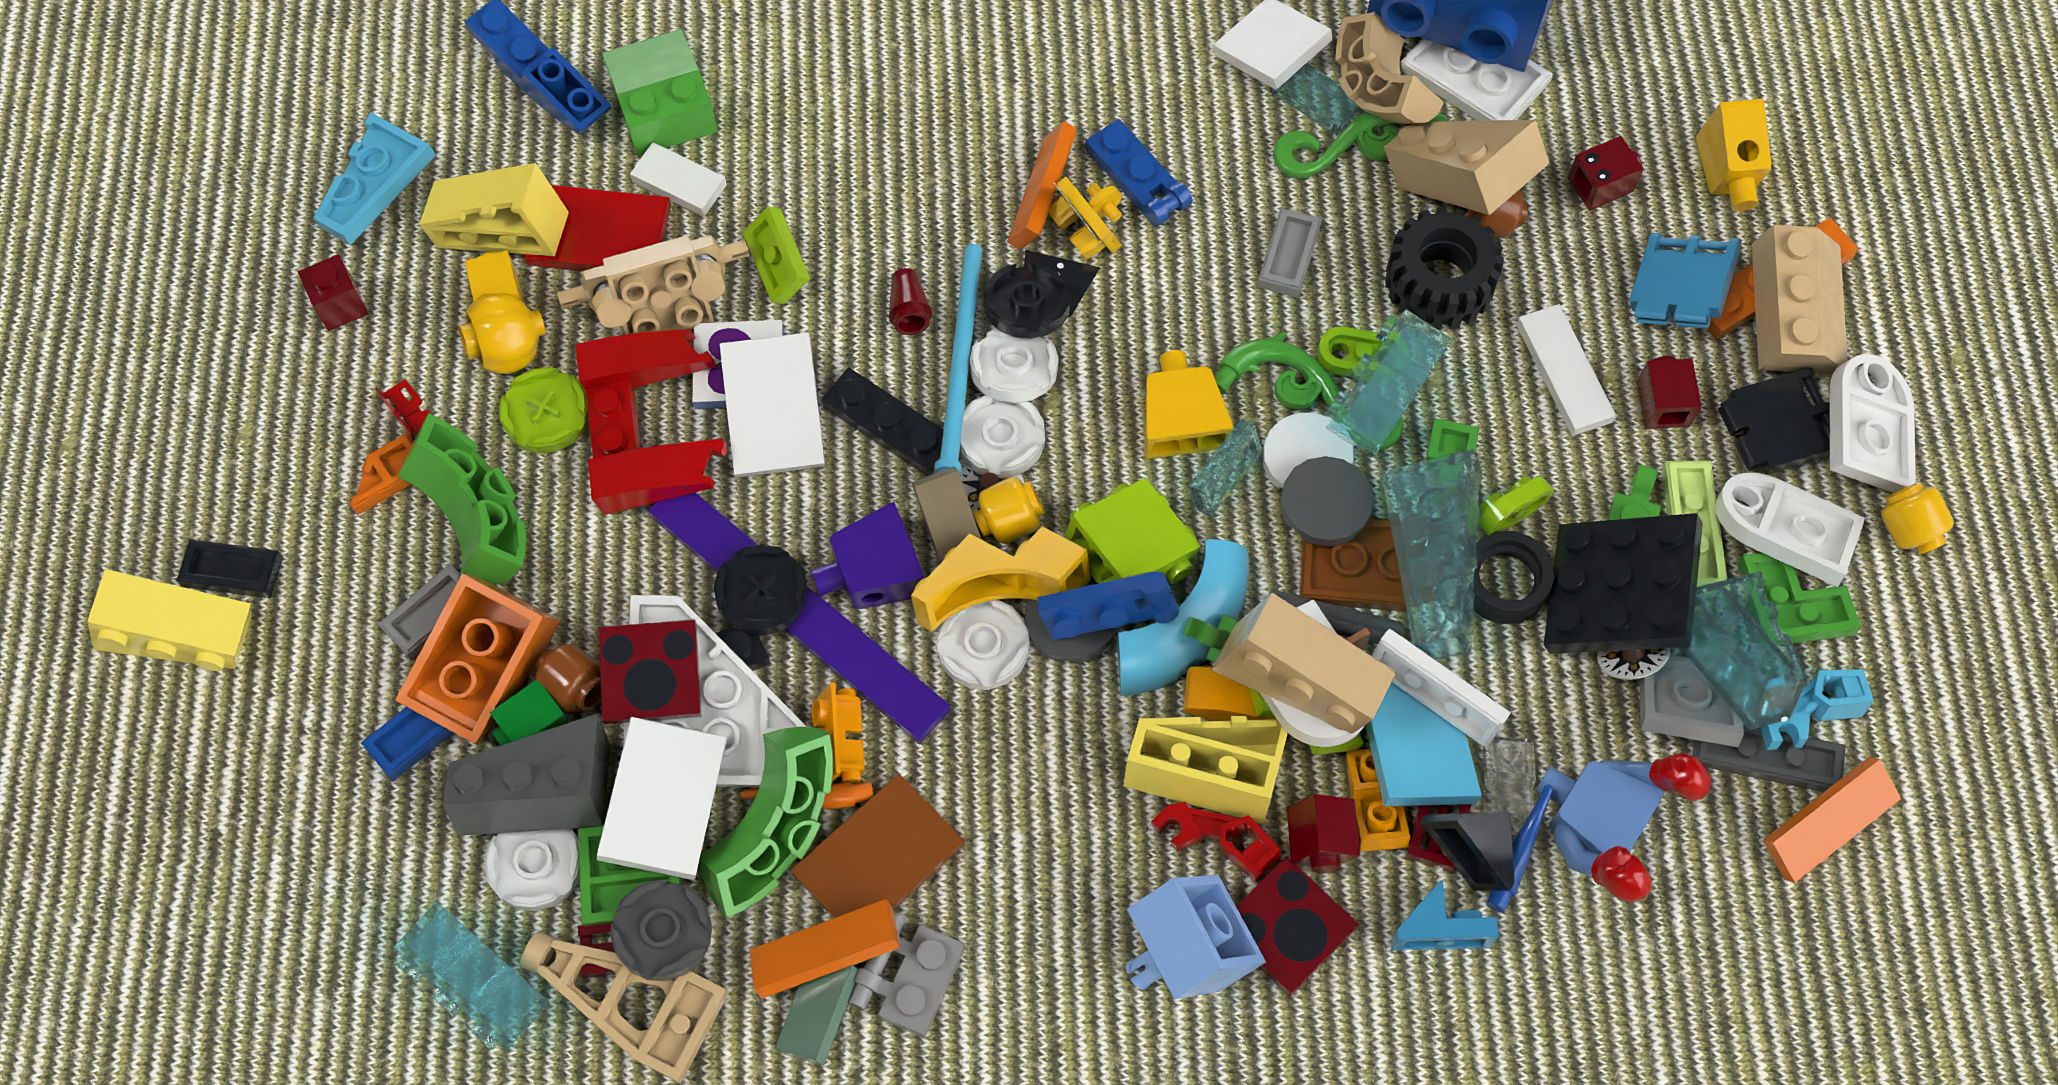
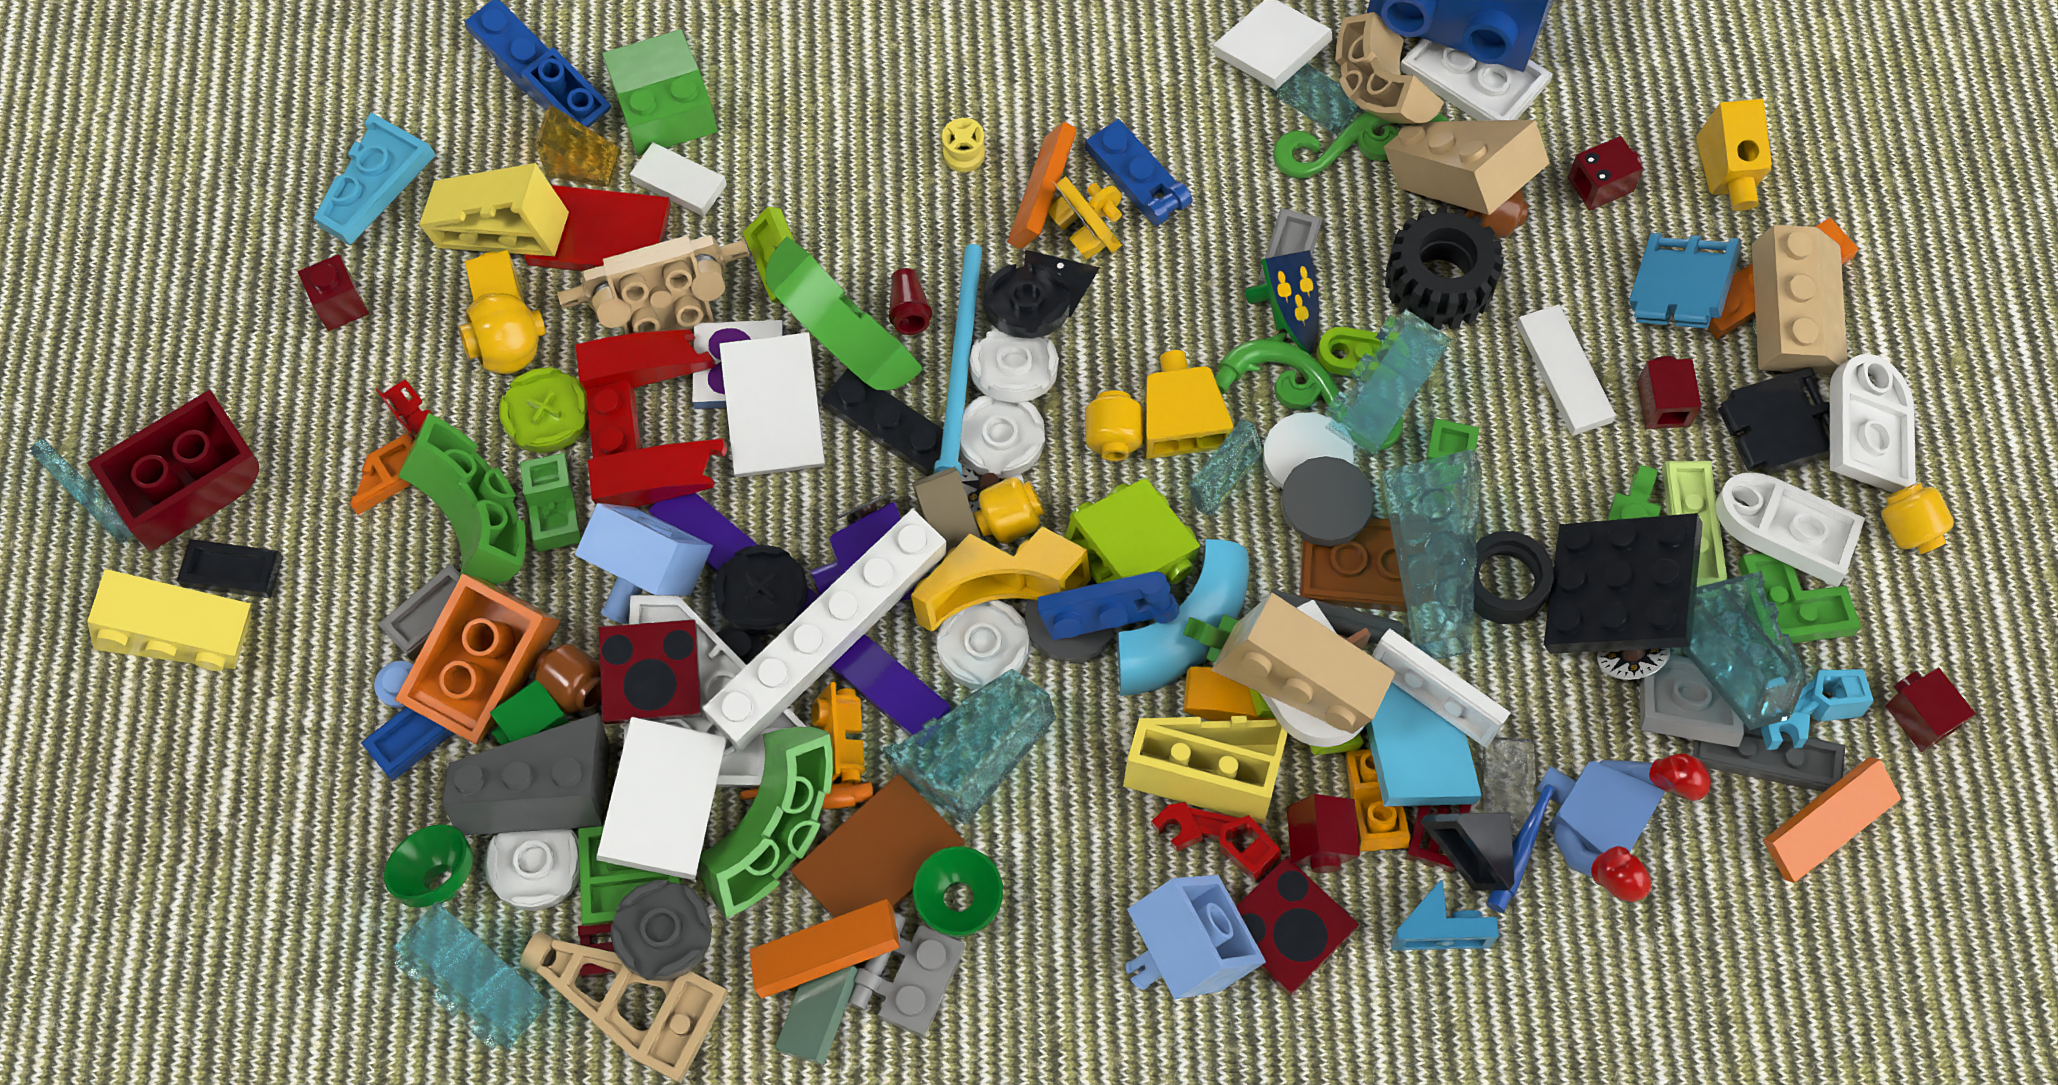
(80, 490): none -> clear light blue tile
(177, 471): none -> dark red brick
(390, 680): none -> light blue plate
(424, 857): none -> green piece
(550, 502): none -> bright green slope
(574, 151): none -> clear yellow slope
(642, 556): none -> light blue brick
(825, 630): none -> white brick
(836, 320): none -> bright green brick
(865, 508): none -> piece
(961, 867): none -> green piece
(963, 133): none -> light yellow wheel
(974, 746): none -> clear light blue wedge
(1114, 425): none -> yellow head
(1292, 296): none -> dark blue shield
(1520, 502): lime plate -> none
(1928, 708): none -> dark red brick

